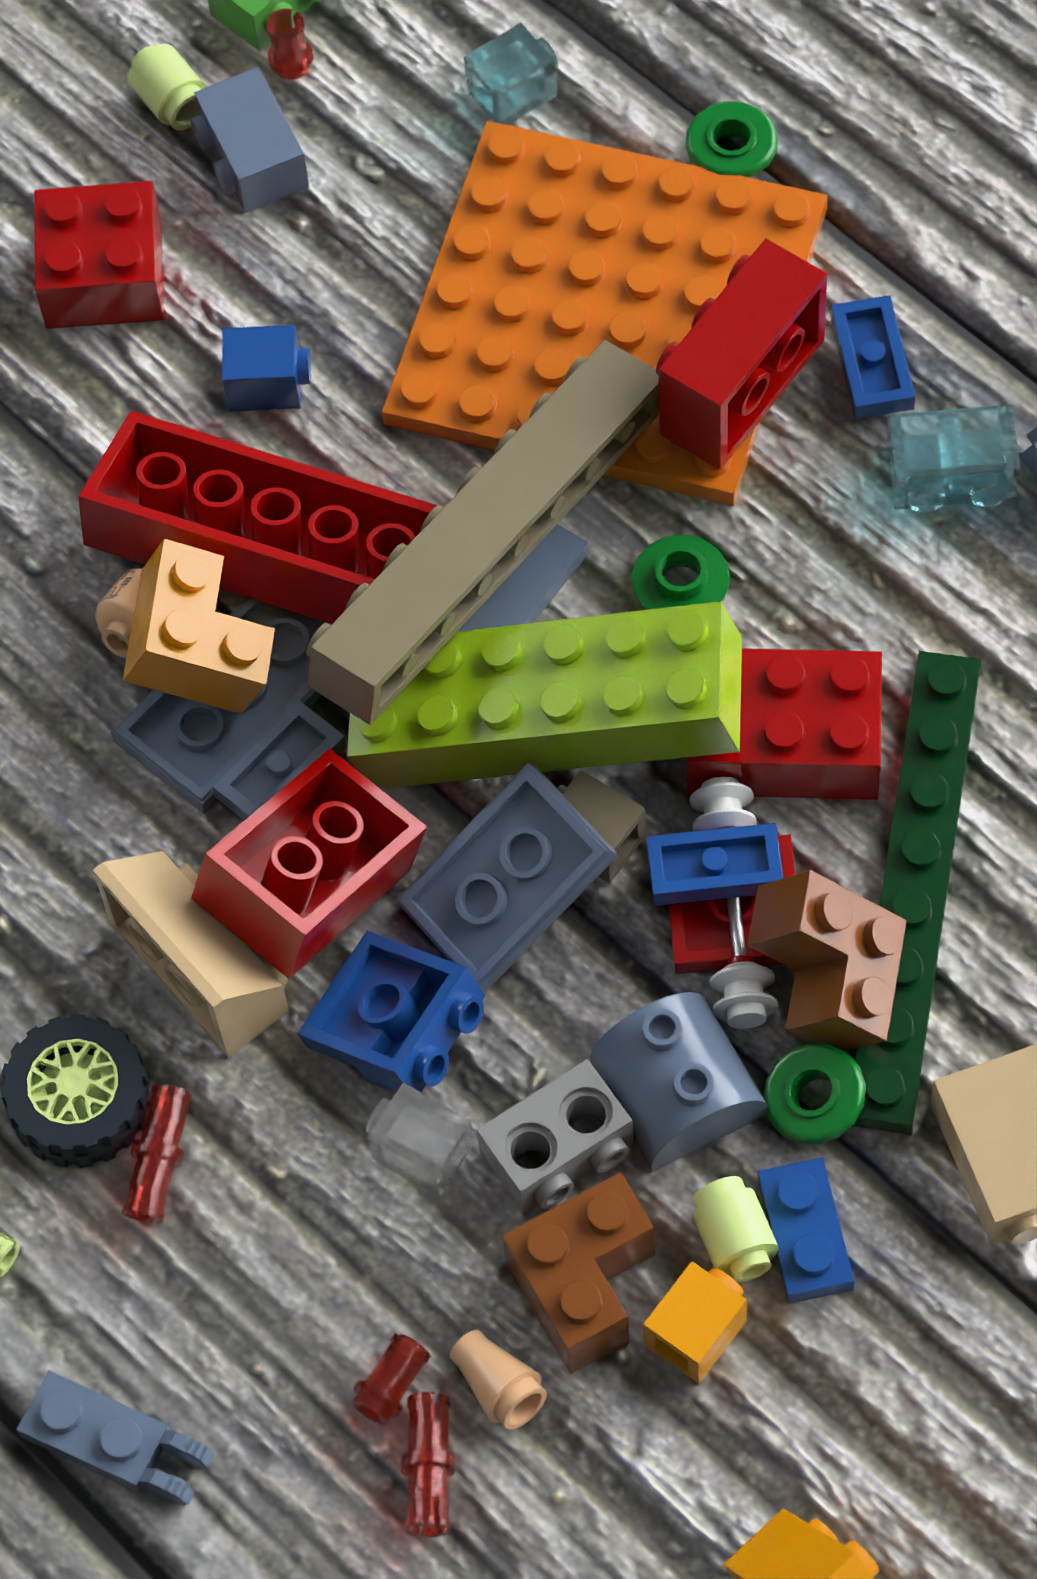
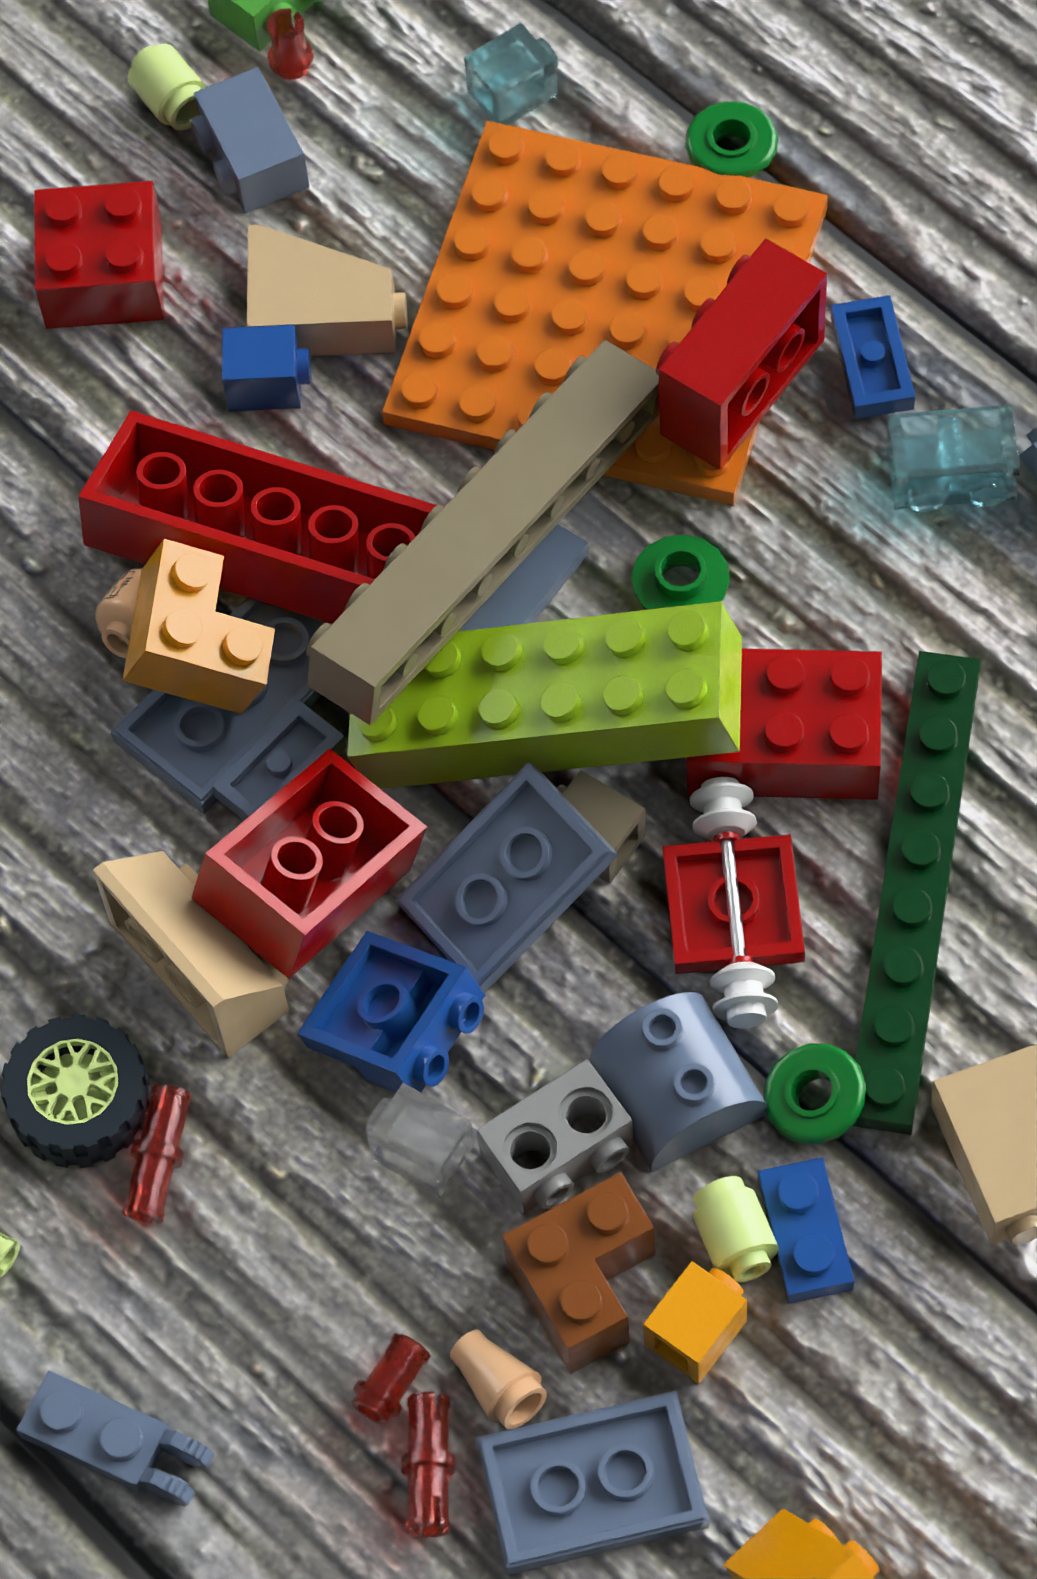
(329, 296): none -> tan slope
(592, 1482): none -> sand blue tile
(713, 863): blue plate -> none
(841, 953): dark orange brick -> none

